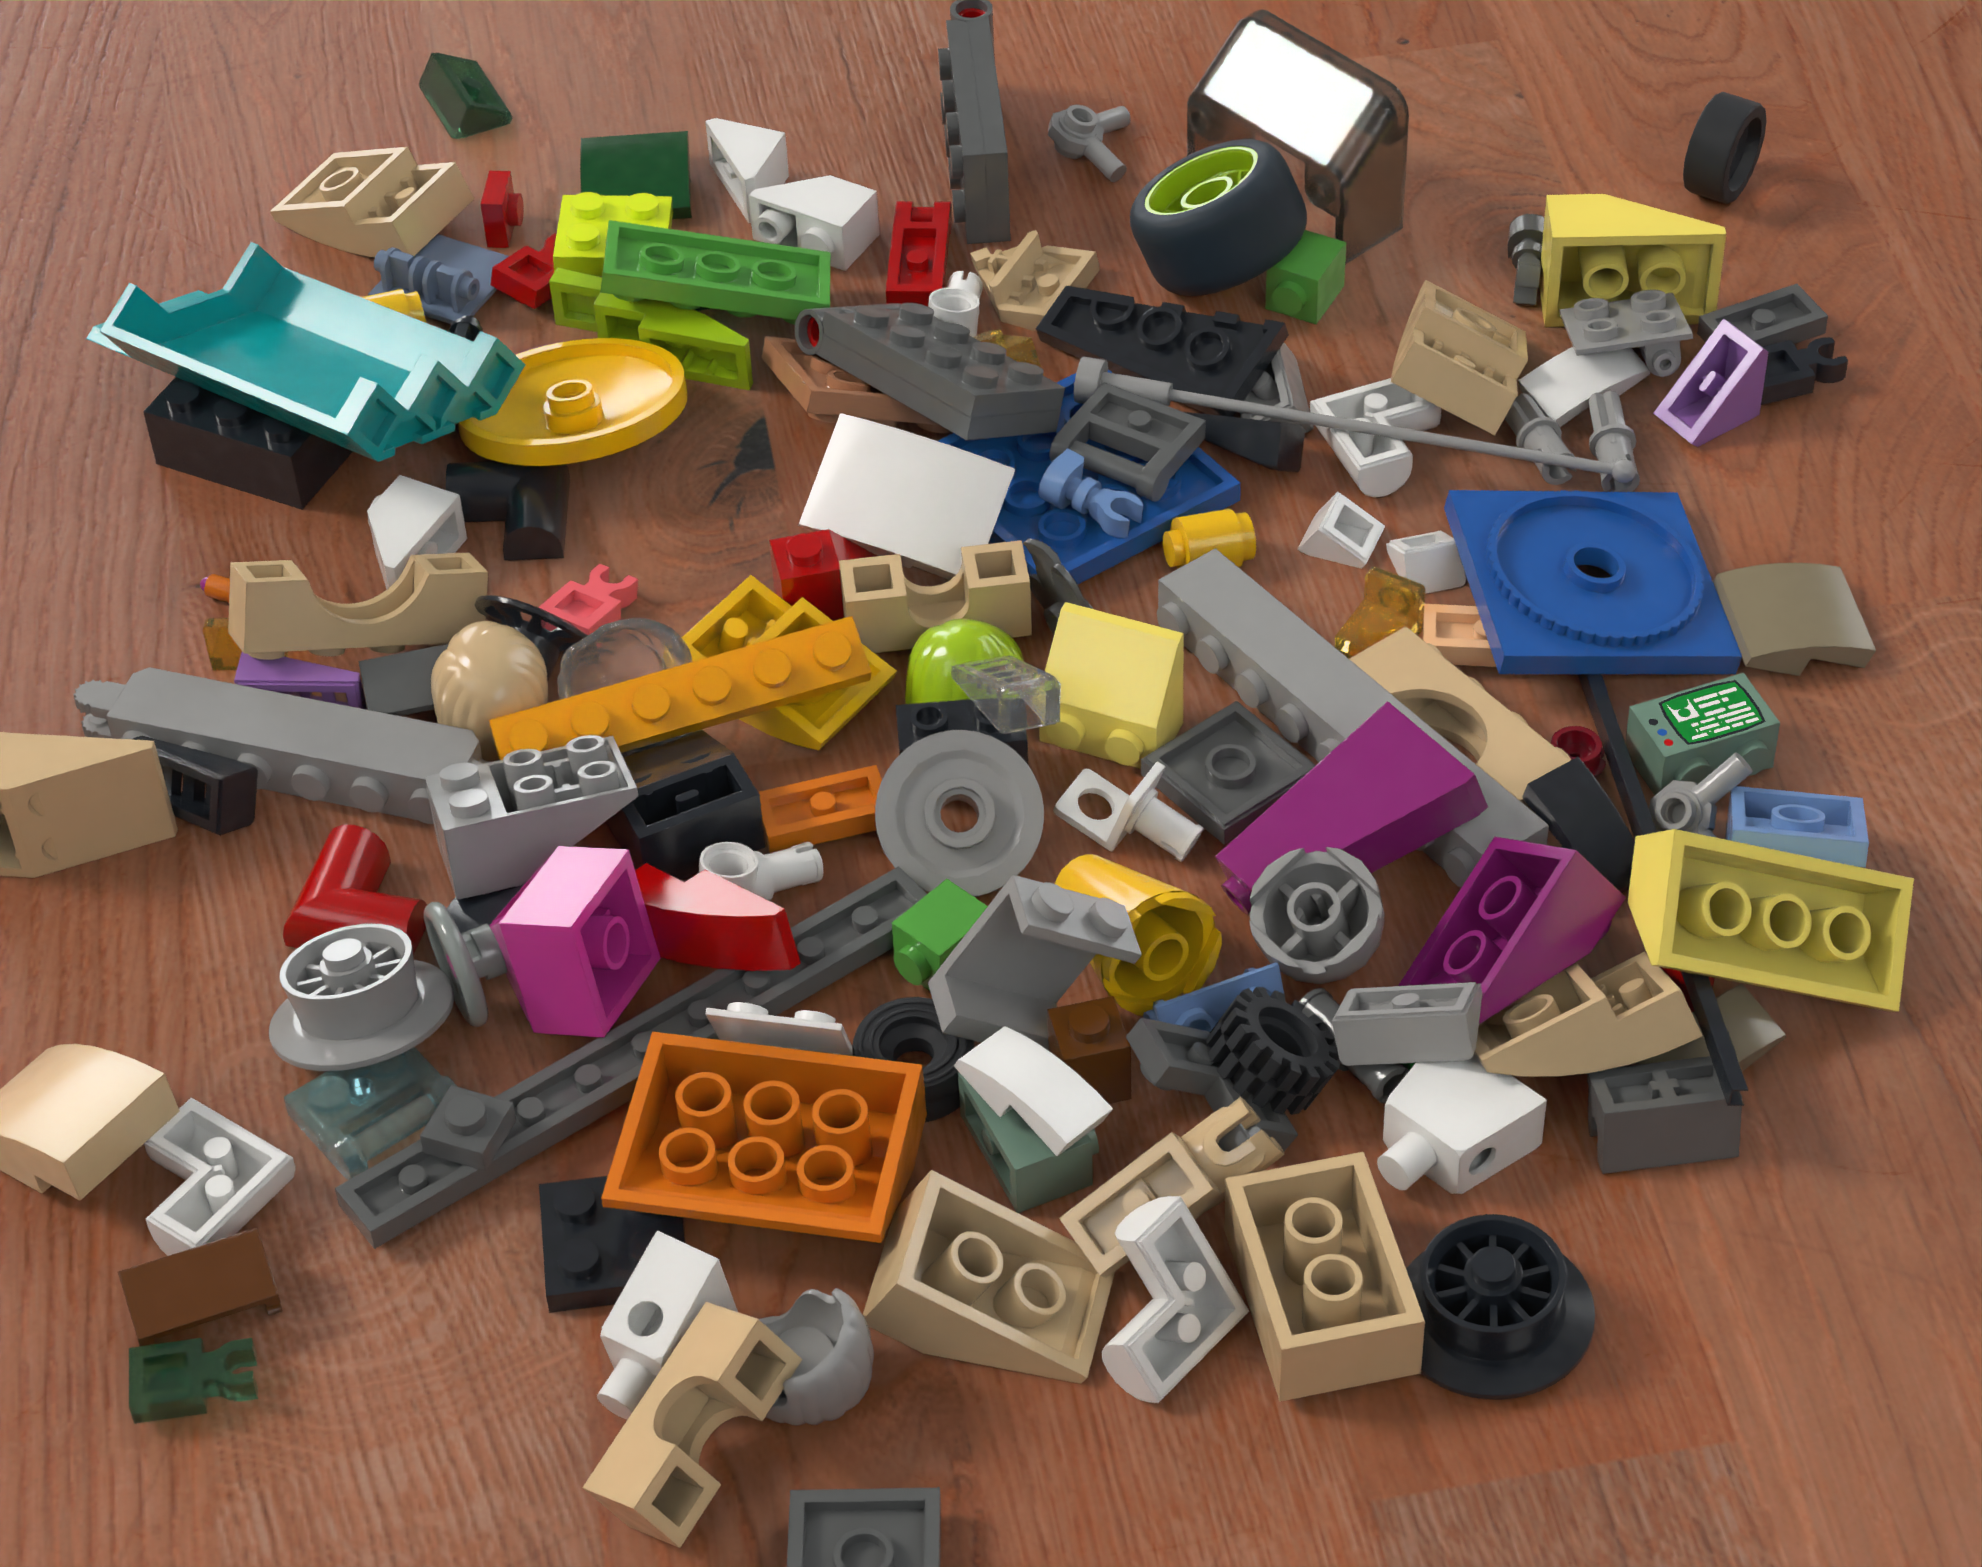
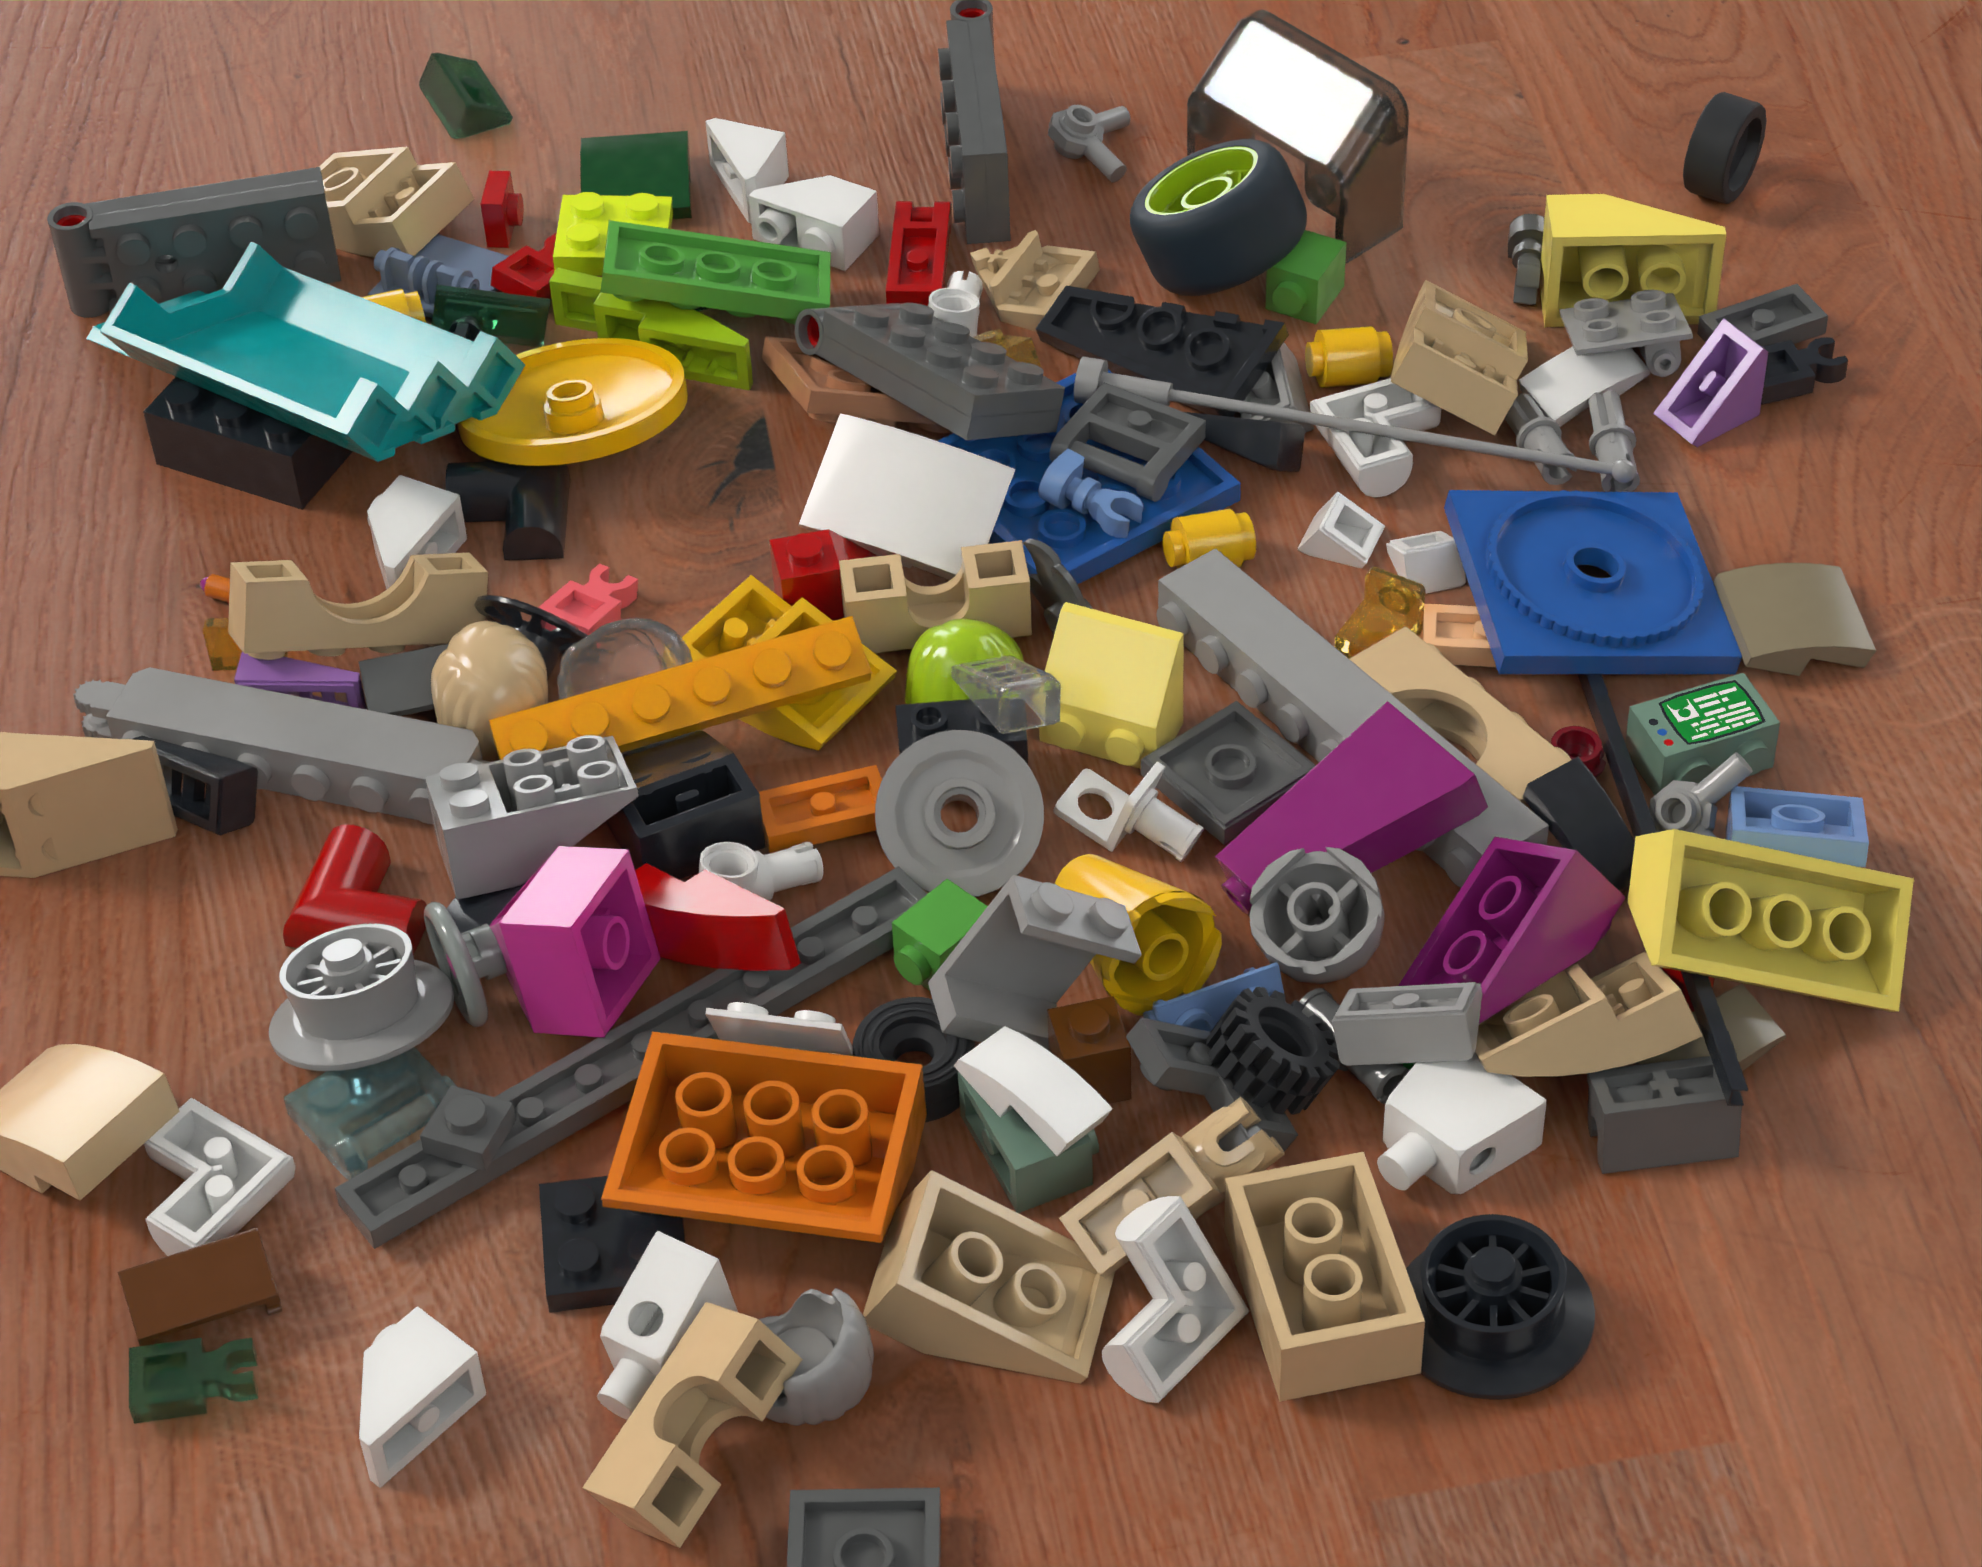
(191, 238): none -> dark grey hinge
(413, 1390): none -> white slope
(502, 315): none -> clear green slope
(1349, 356): none -> yellow brick

